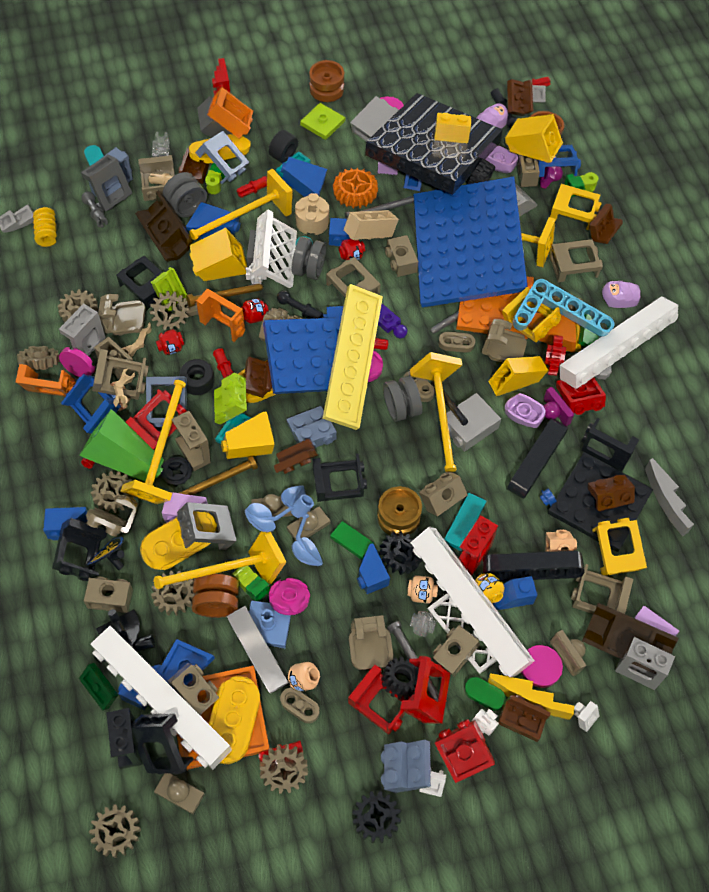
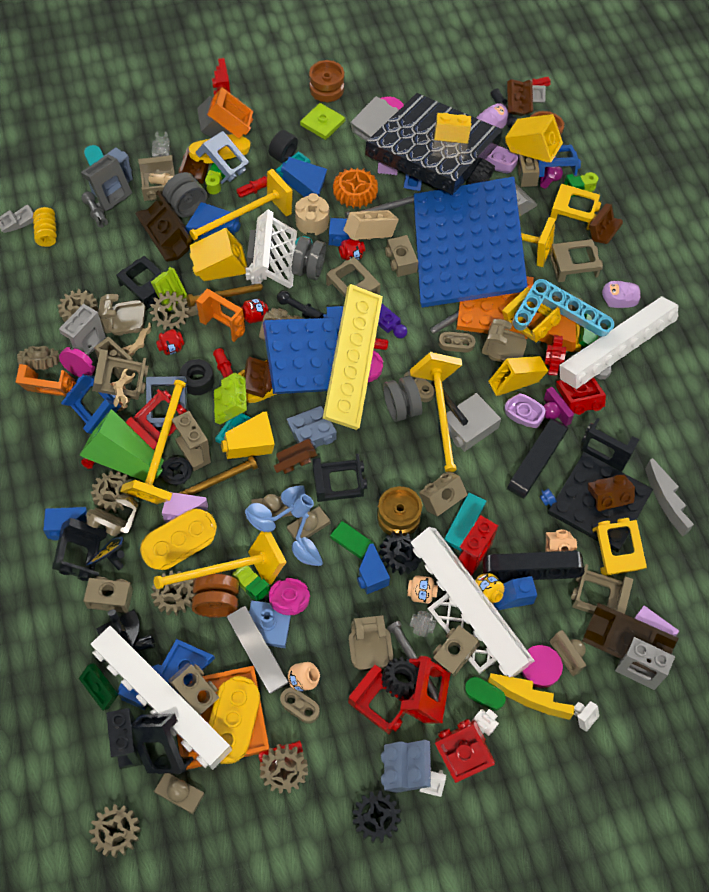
(224, 532): window -> none
(523, 717): reddish brown bracket -> none

